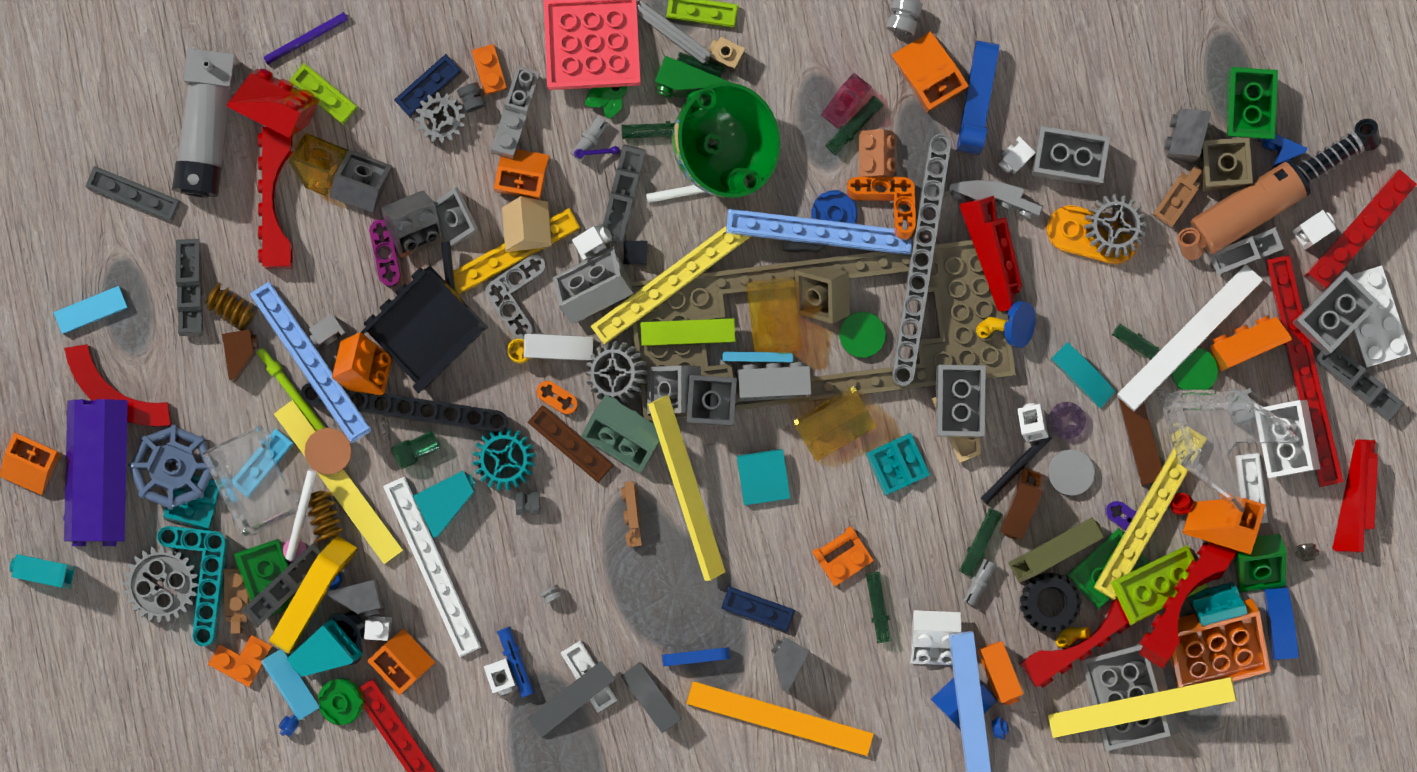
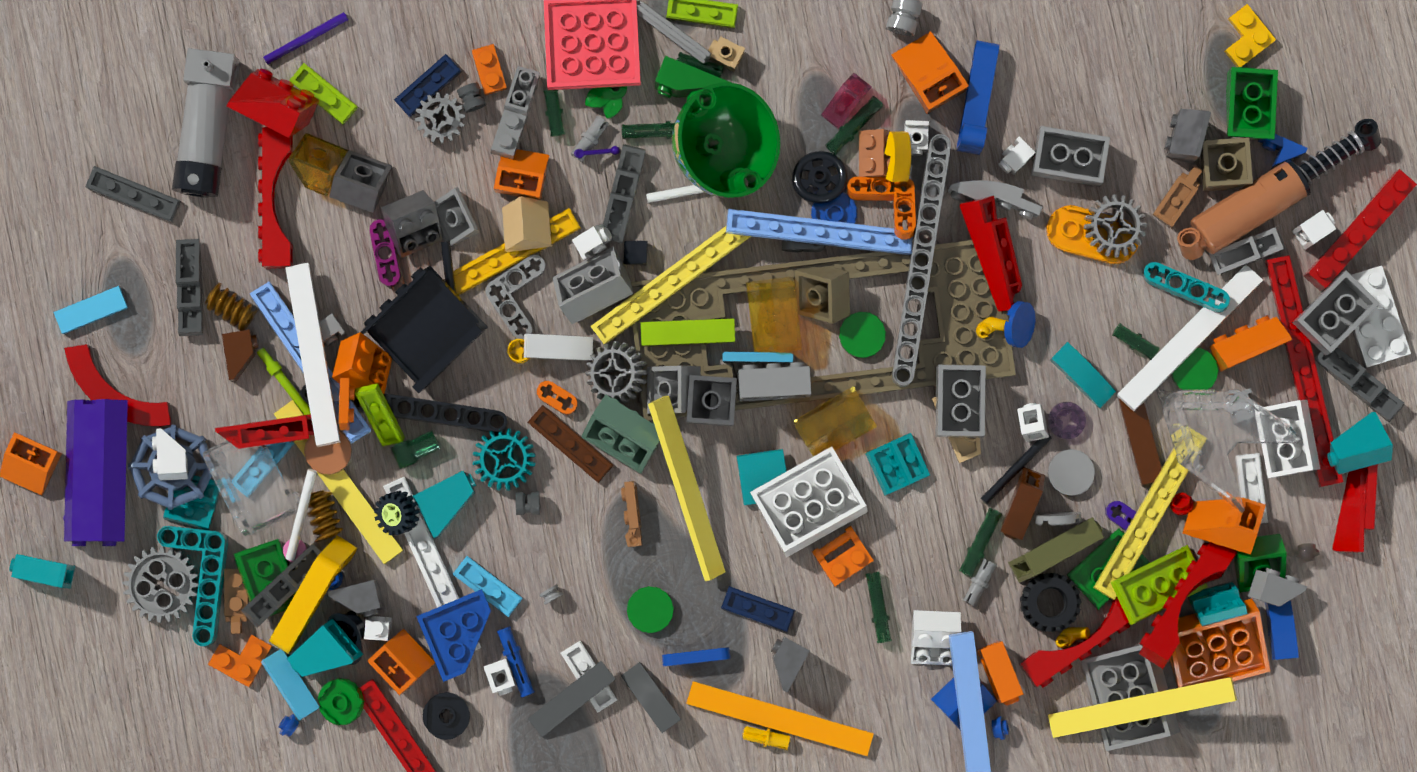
(171, 457): none -> white slope
(268, 431): none -> red wedge
(313, 355): none -> white tile
(346, 414): none -> orange plate
(379, 414): none -> lime tile
(388, 510): none -> black wheel
(455, 631): none -> blue plate
(456, 706): none -> black plate
(495, 591): none -> medium azure tile
(554, 113): none -> clear green pin
(650, 609): none -> green tile
(766, 737): none -> yellow axle
(809, 501): none -> white slope
(822, 195): none -> black plate
(899, 150): none -> yellow slope
(920, 128): none -> white brick
(1058, 518): none -> light grey tile
(1185, 290): none -> teal beam
(1253, 39): none -> yellow plate
(1274, 589): none -> light grey slope
(1361, 446): none -> teal slope

